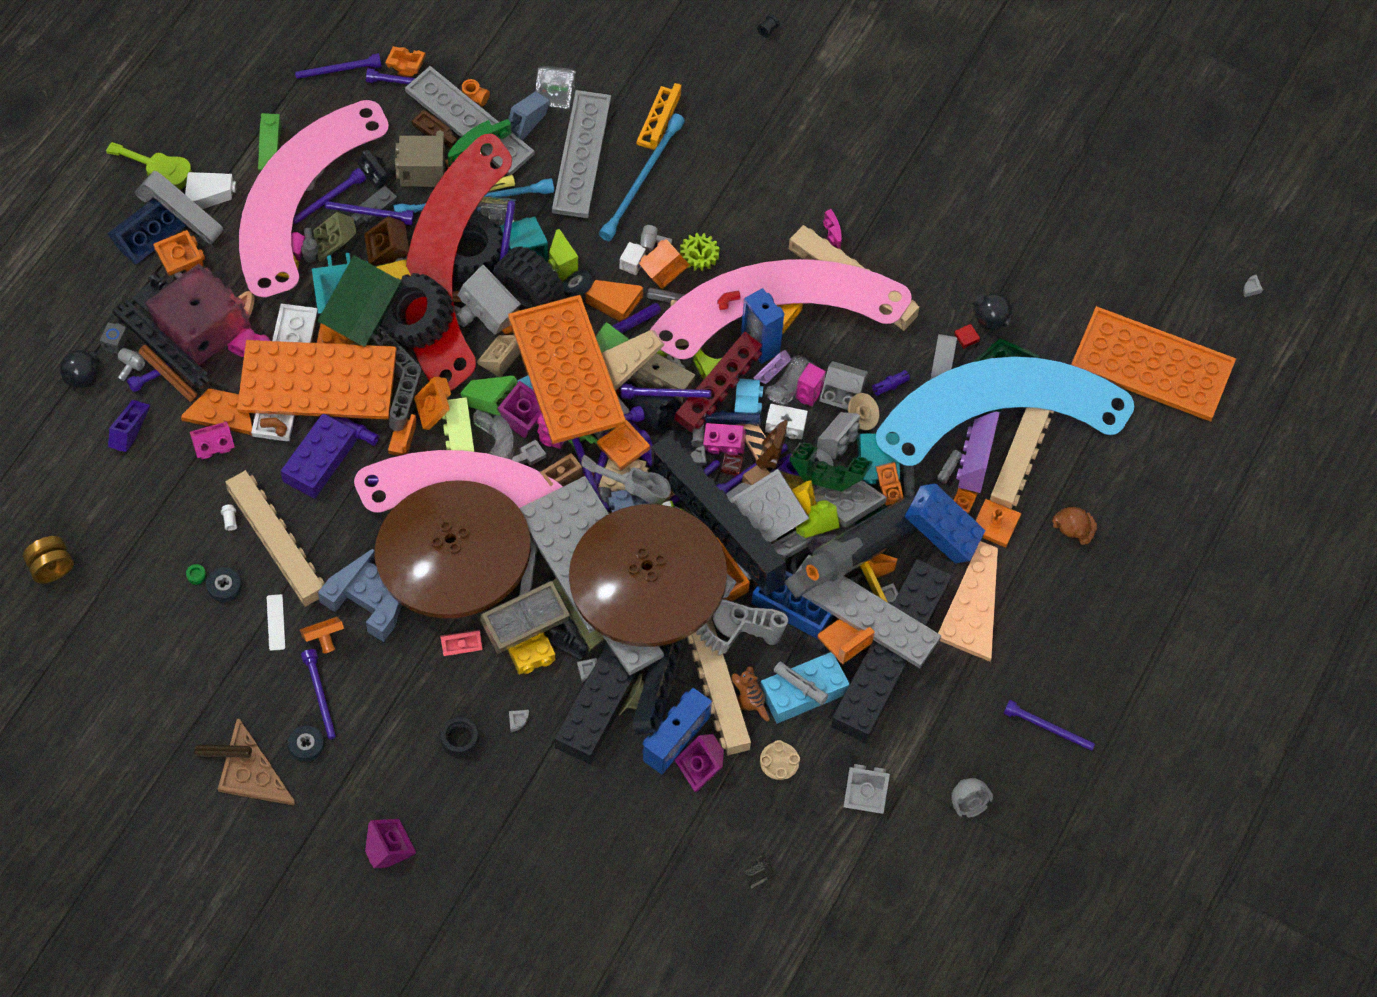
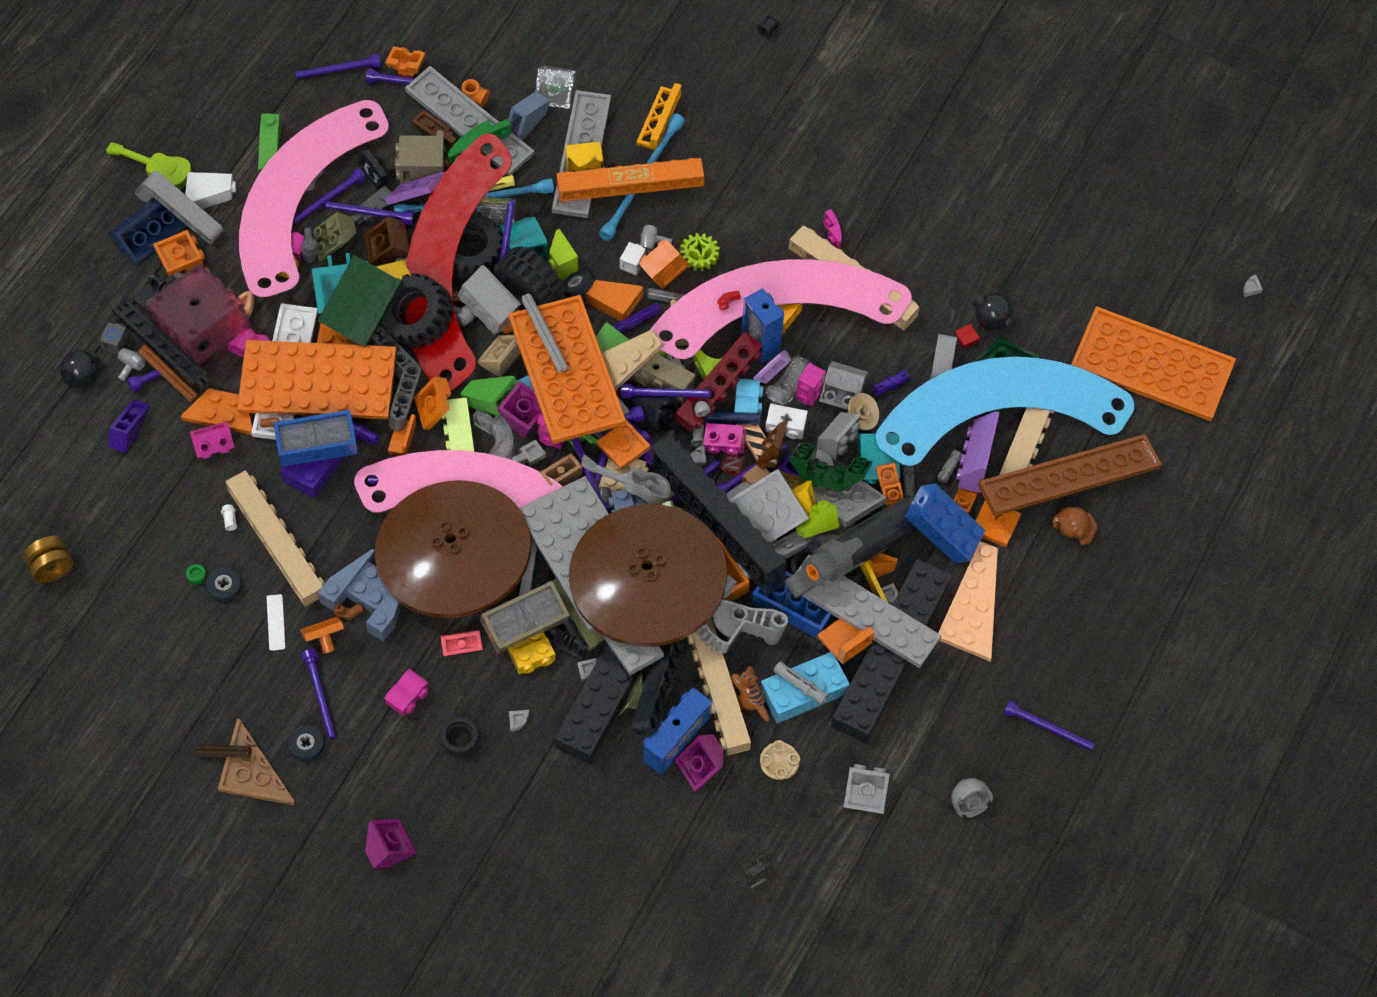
(315, 438): none -> brick
(348, 613): none -> dark orange arm
(406, 693): none -> dark pink brick
(414, 188): none -> medium lavender tile
(544, 333): none -> light grey axle
(584, 156): none -> yellow piece
(630, 179): none -> orange brick
(701, 409): none -> light grey hinge
(1069, 475): none -> dark orange plate

